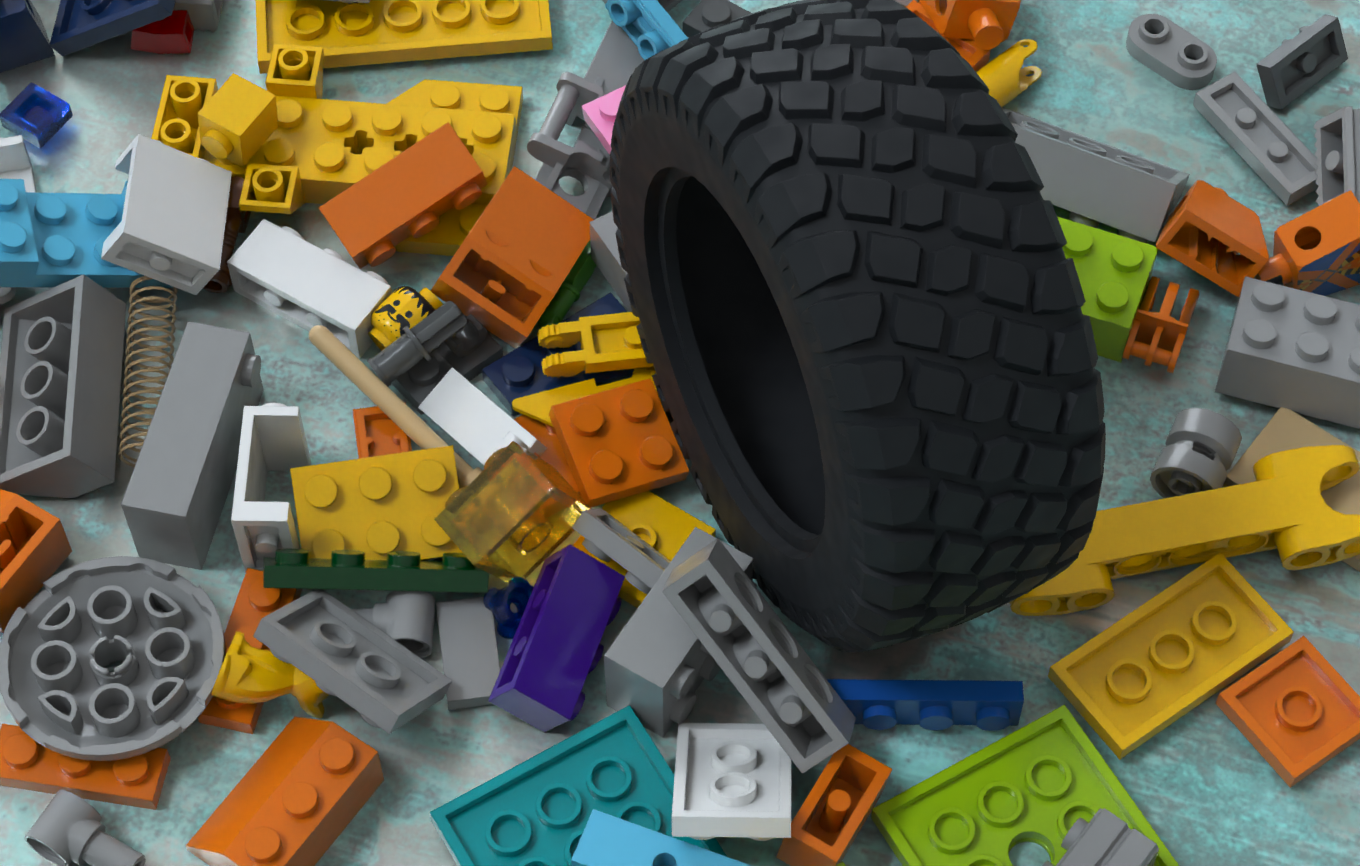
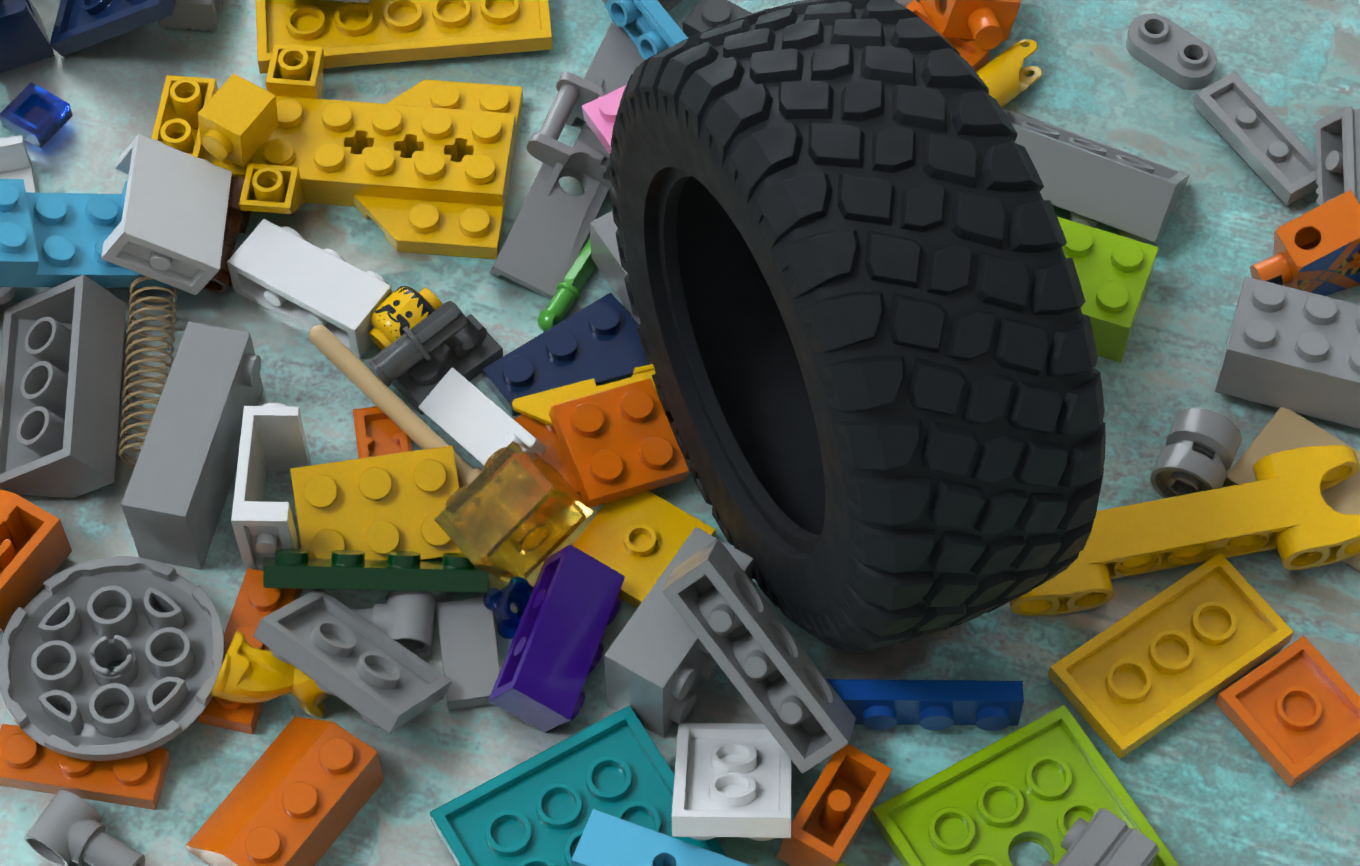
(165, 36): red piece -> none
(405, 197): orange brick -> none
(515, 258): orange slope -> none
(606, 342): yellow hinge -> none
(611, 539): light grey plate -> none
(1156, 334): orange arm -> none
(1210, 232): orange torso -> none
(1302, 61): dark grey plate -> none

